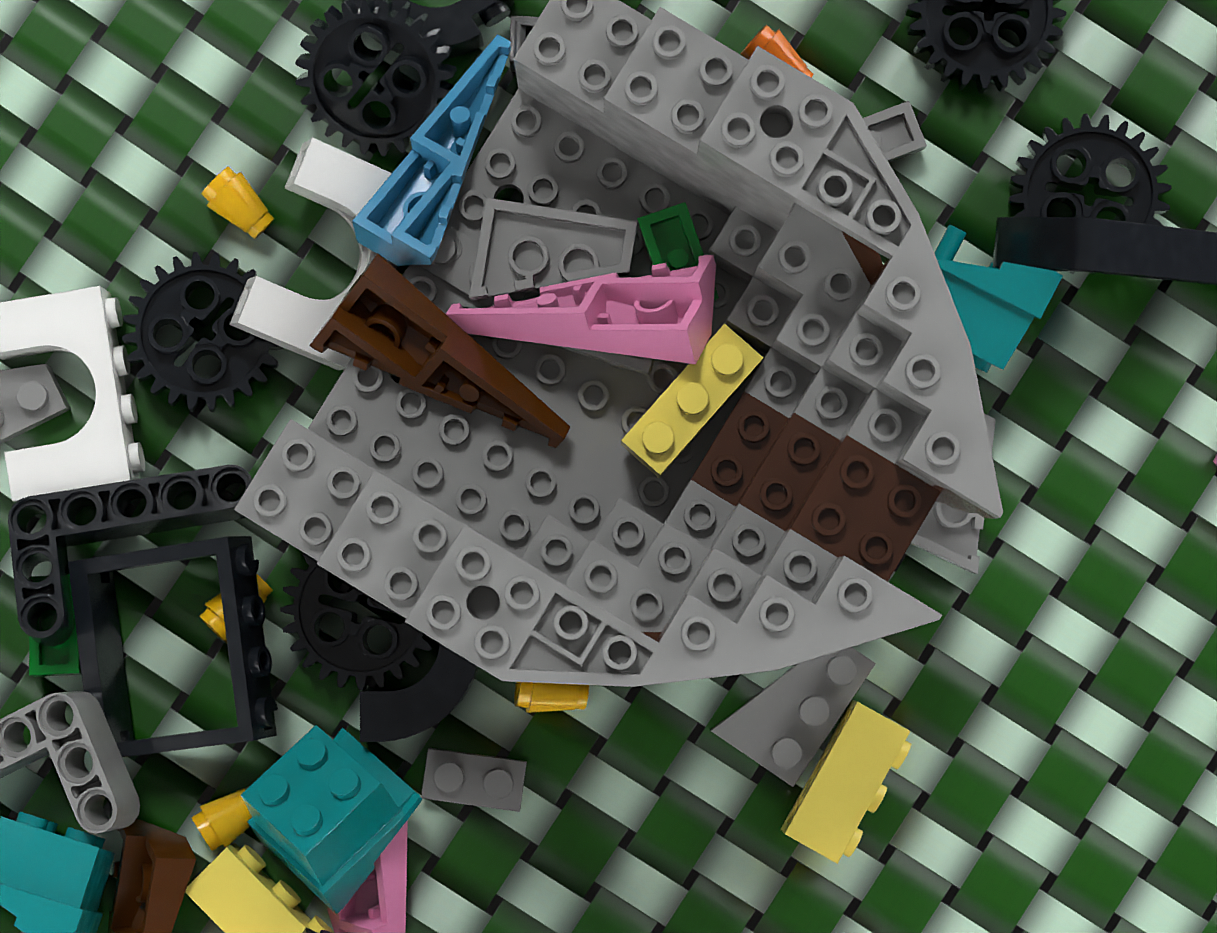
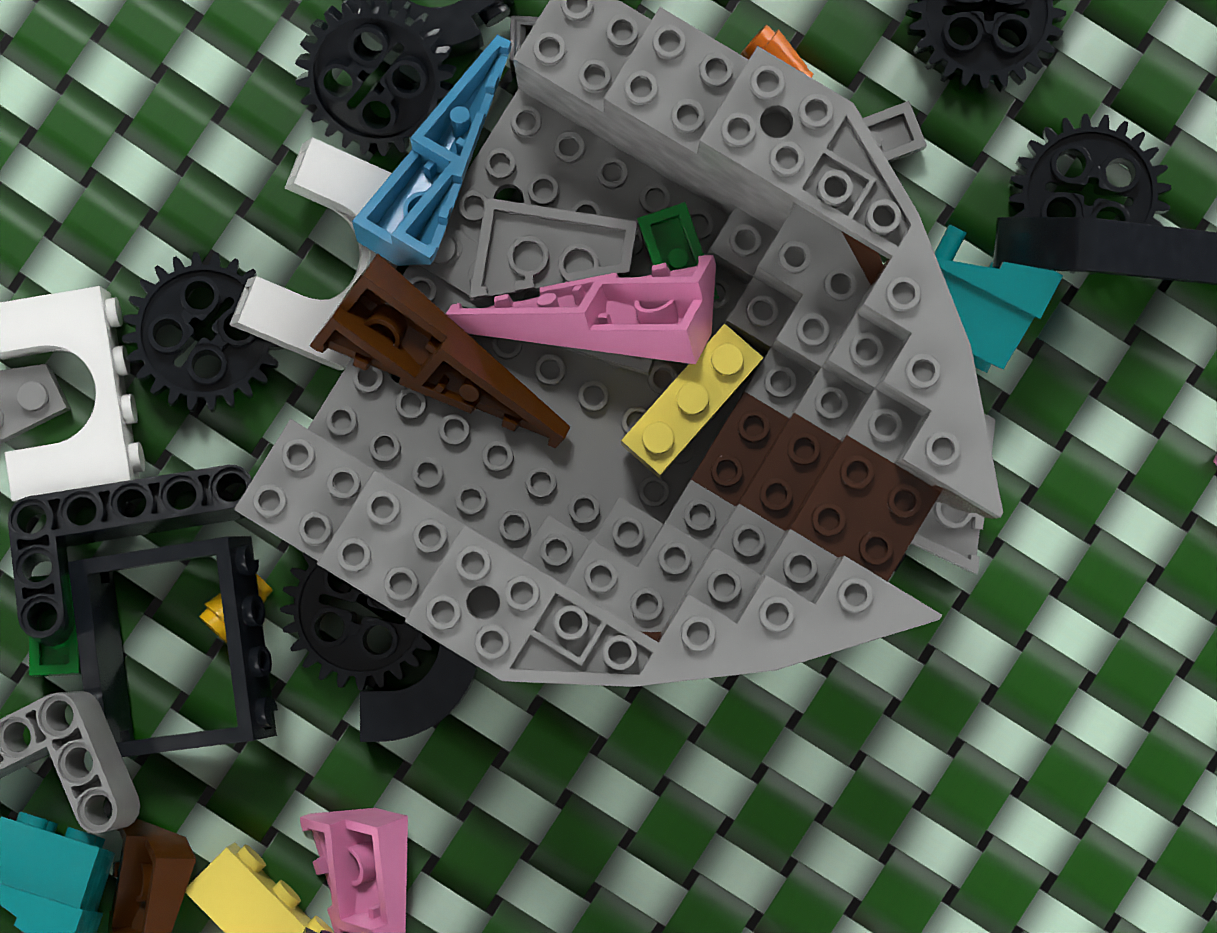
(223, 820): yellow cone -> none
(237, 202): yellow cone -> none
(329, 812): teal piece -> none
(474, 779): light grey plate -> none
(550, 696): yellow cone -> none
(796, 712): light grey wing -> none
(847, 782): light yellow brick -> none

